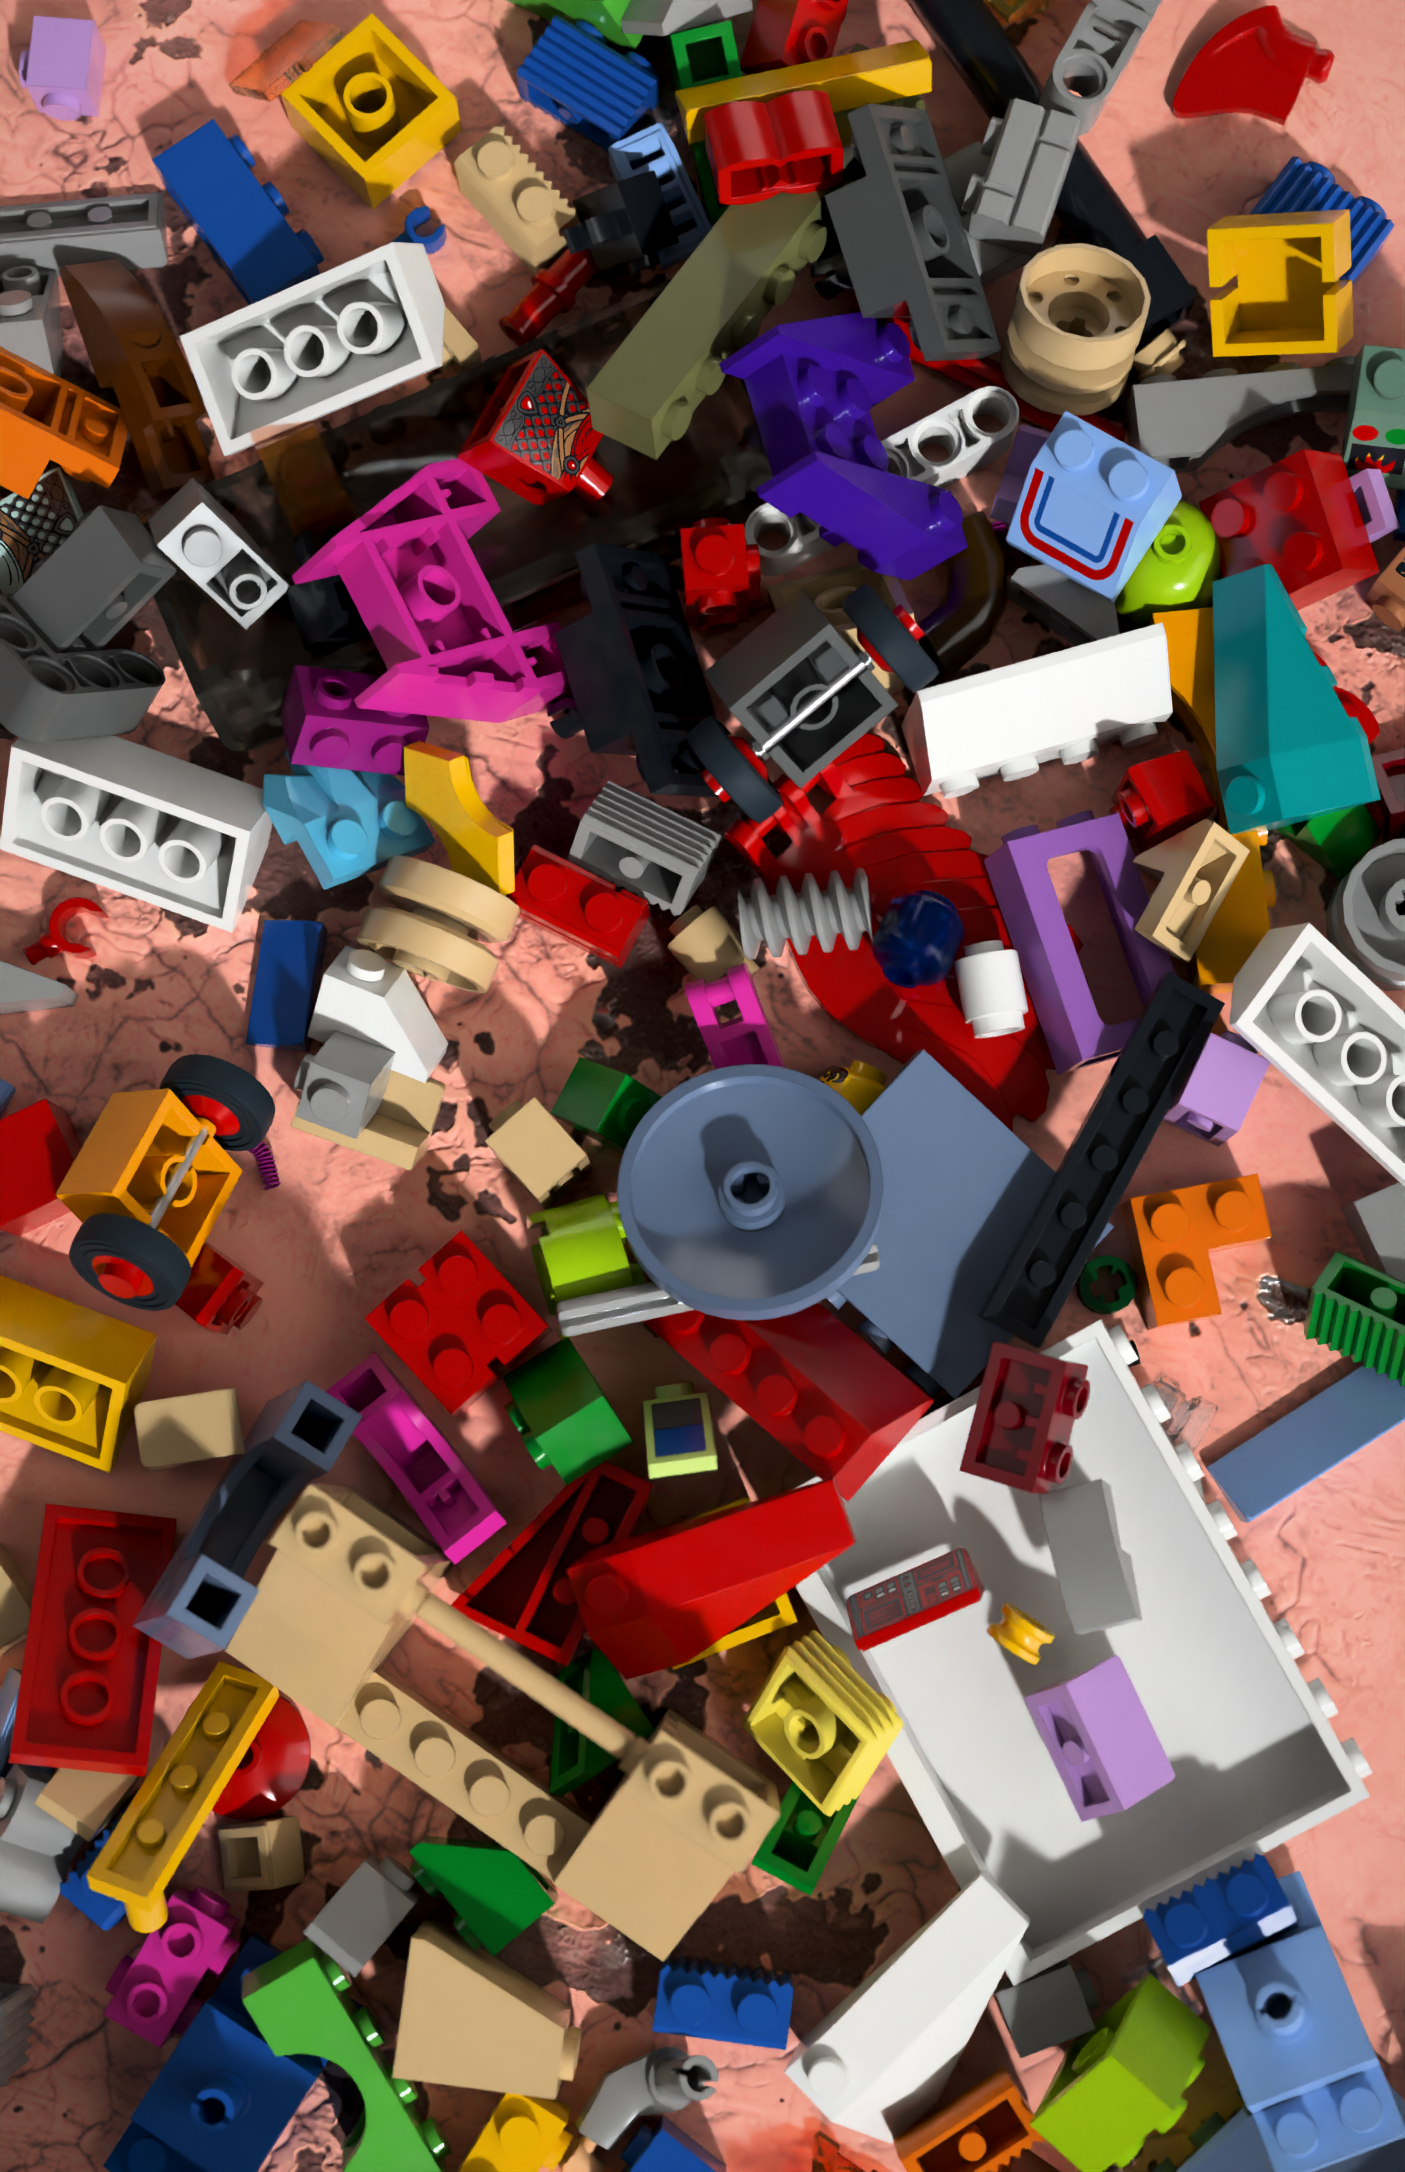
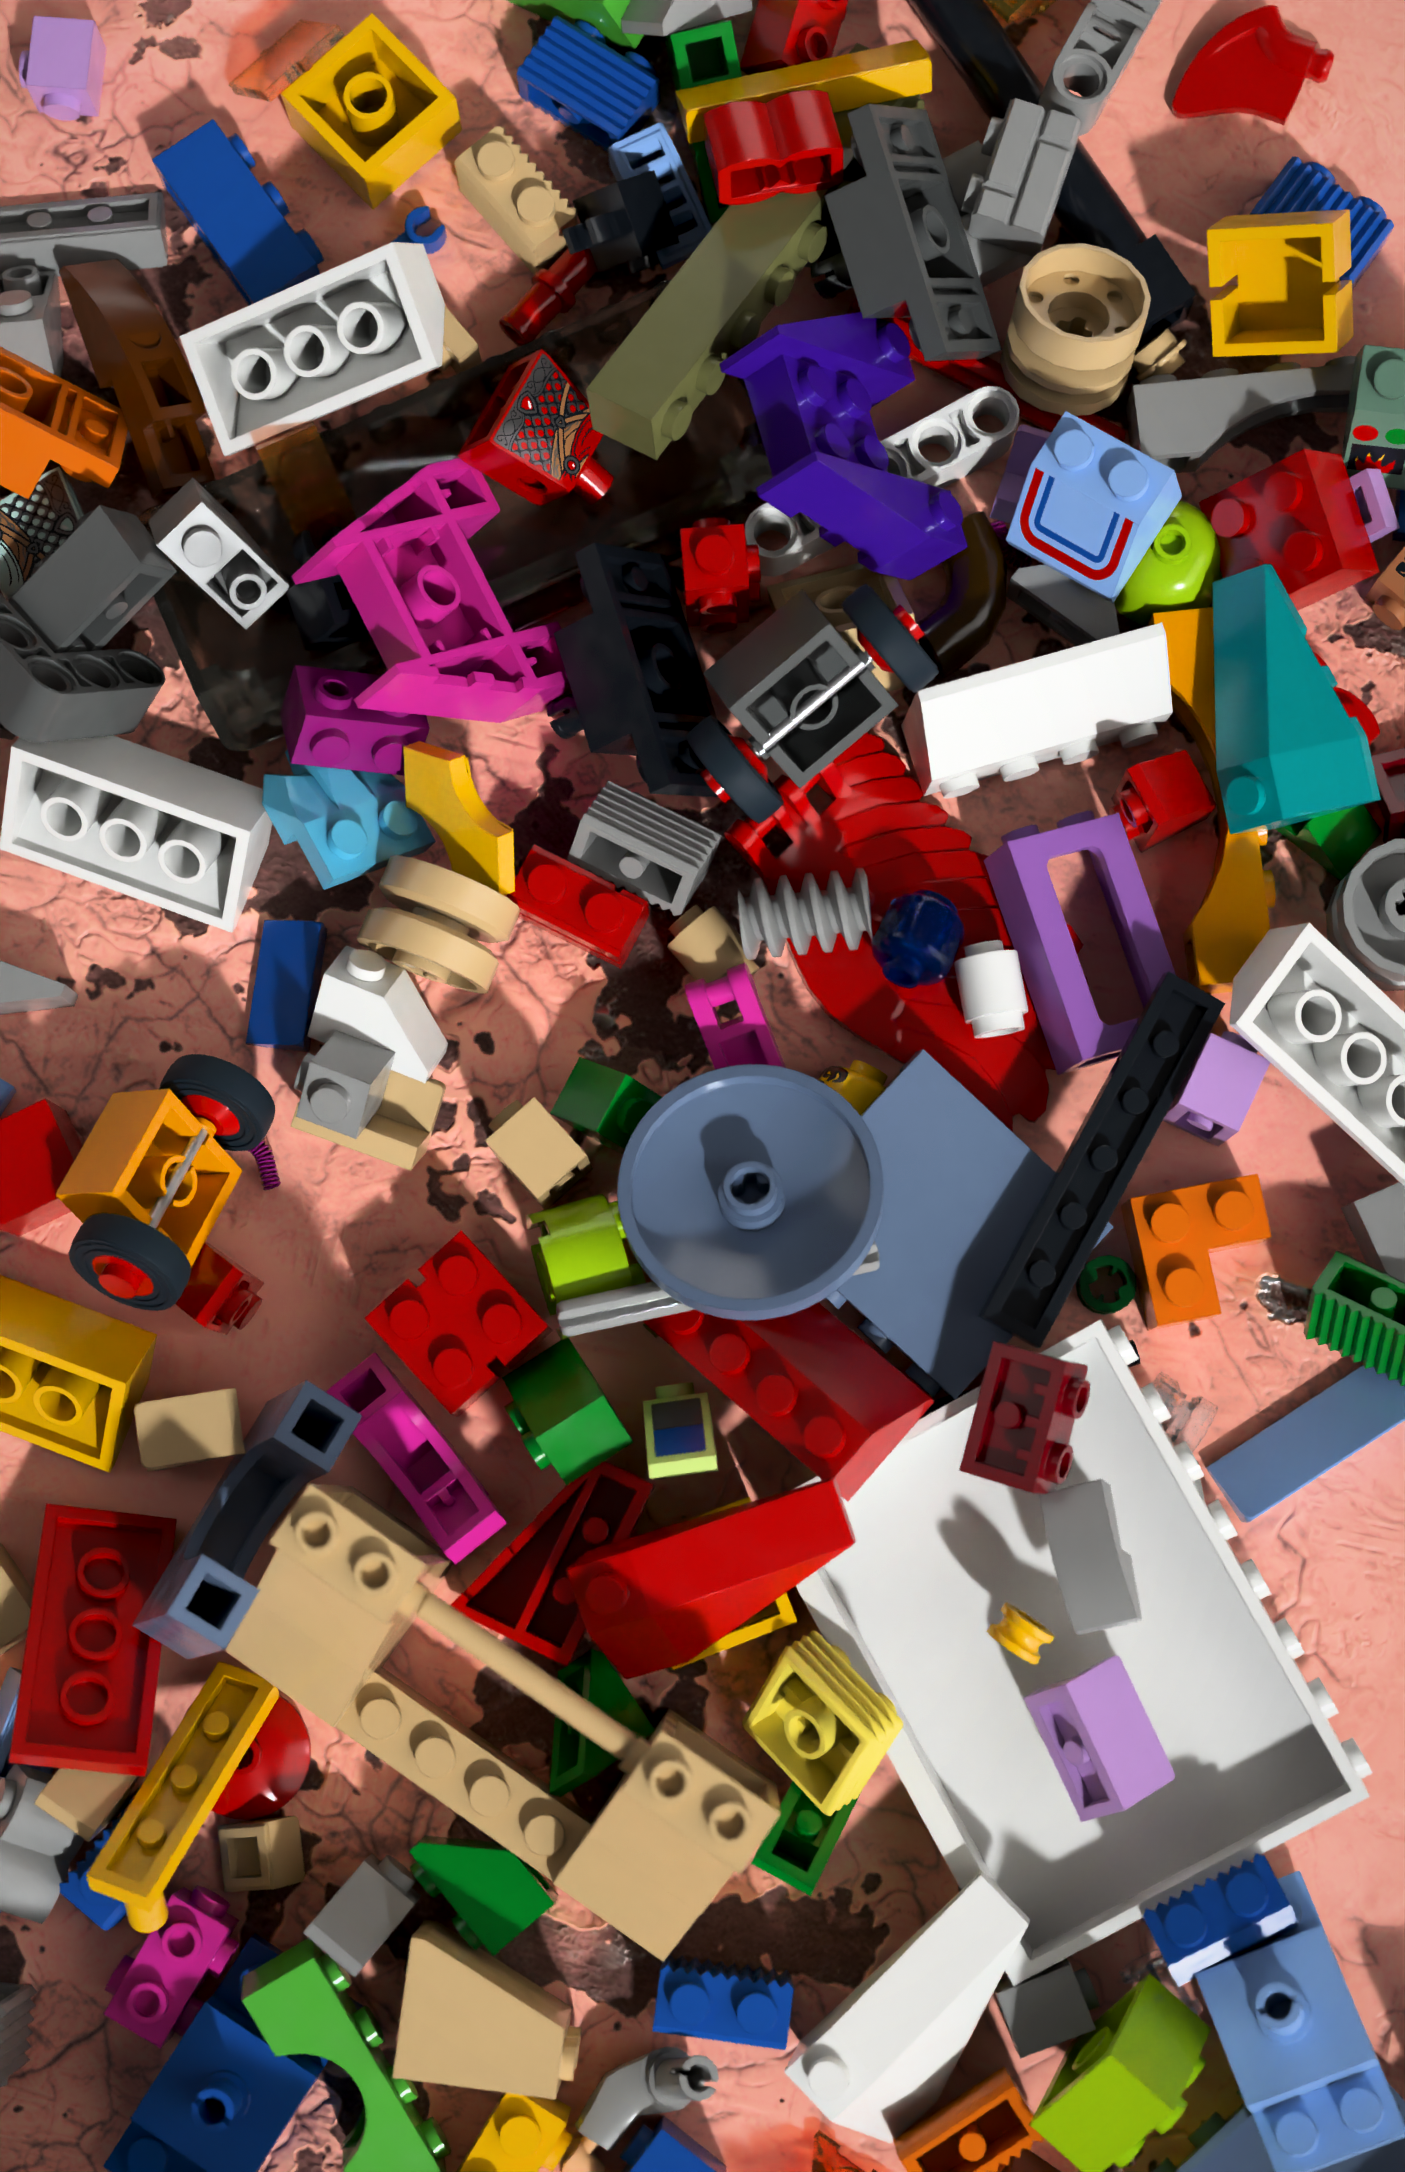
(55, 941): red piece -> none
(913, 1599): slope -> none
(1193, 880): tan slope -> none

